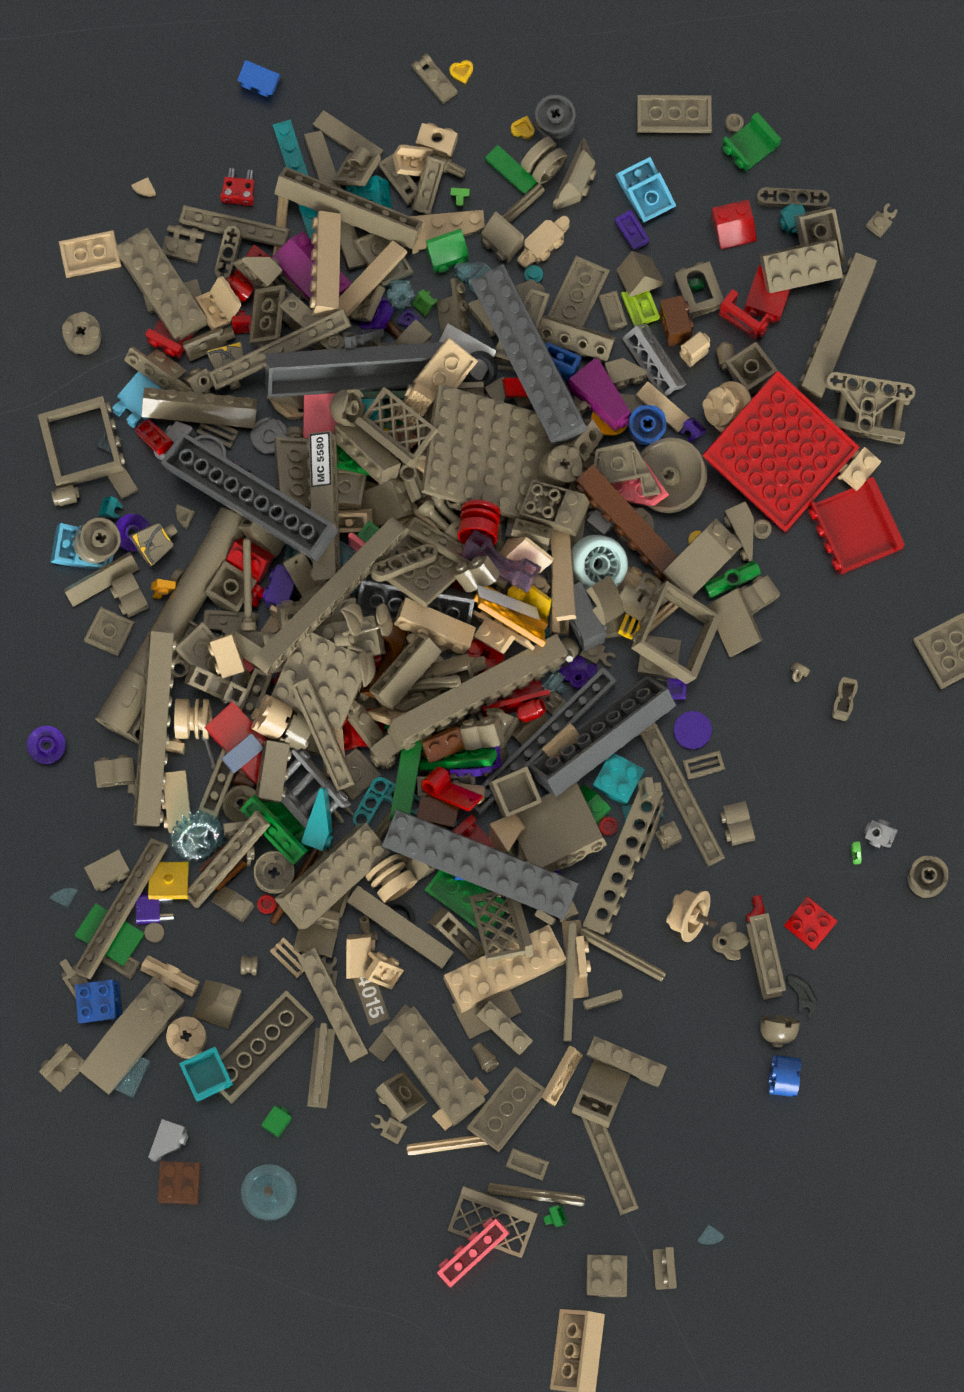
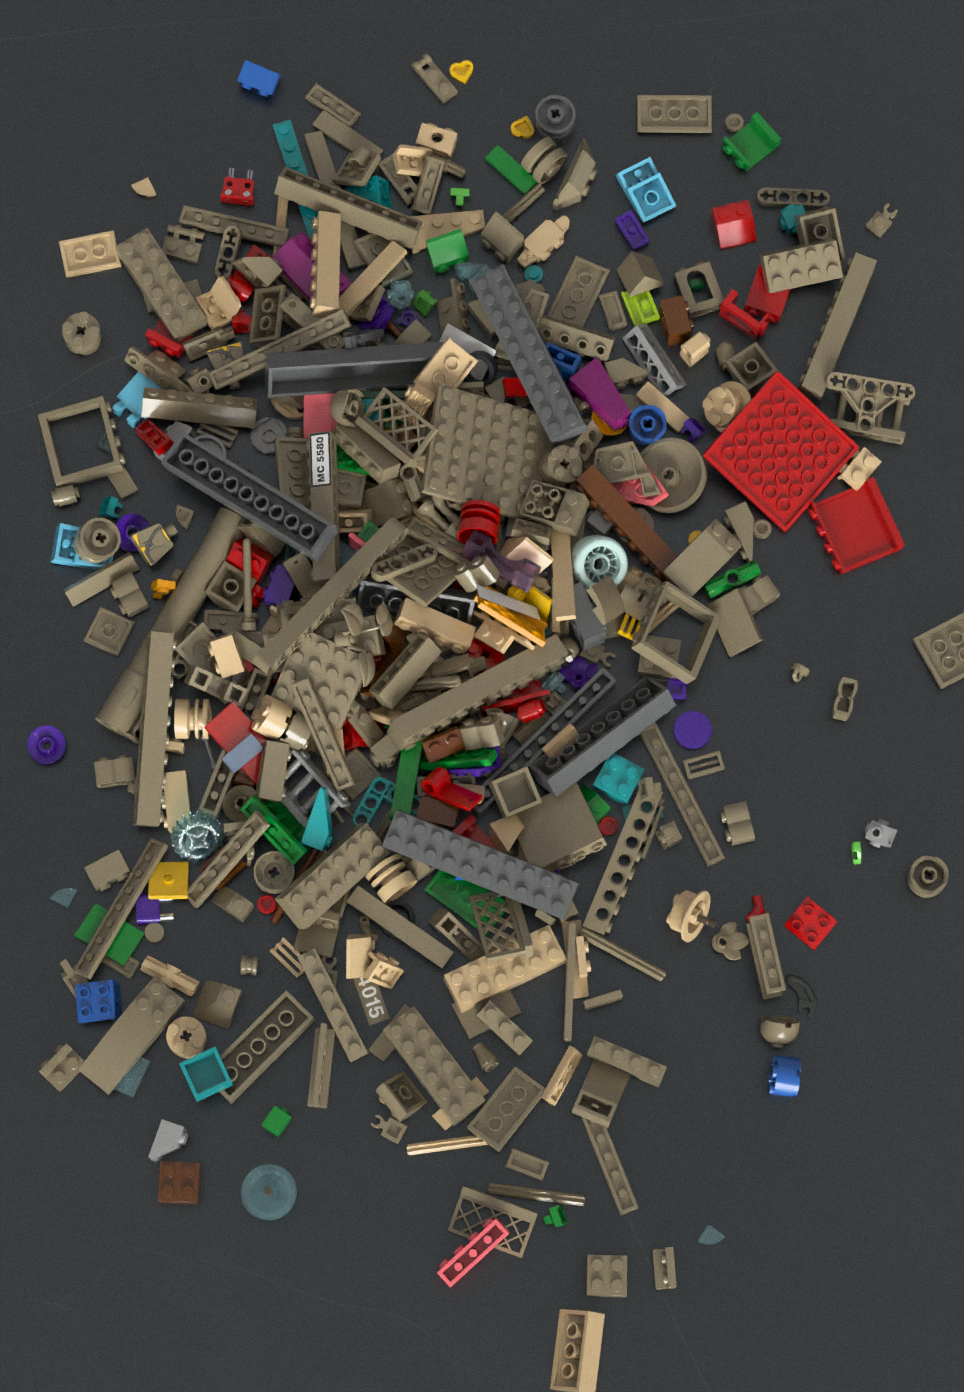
(333, 105): none -> dark tan tile

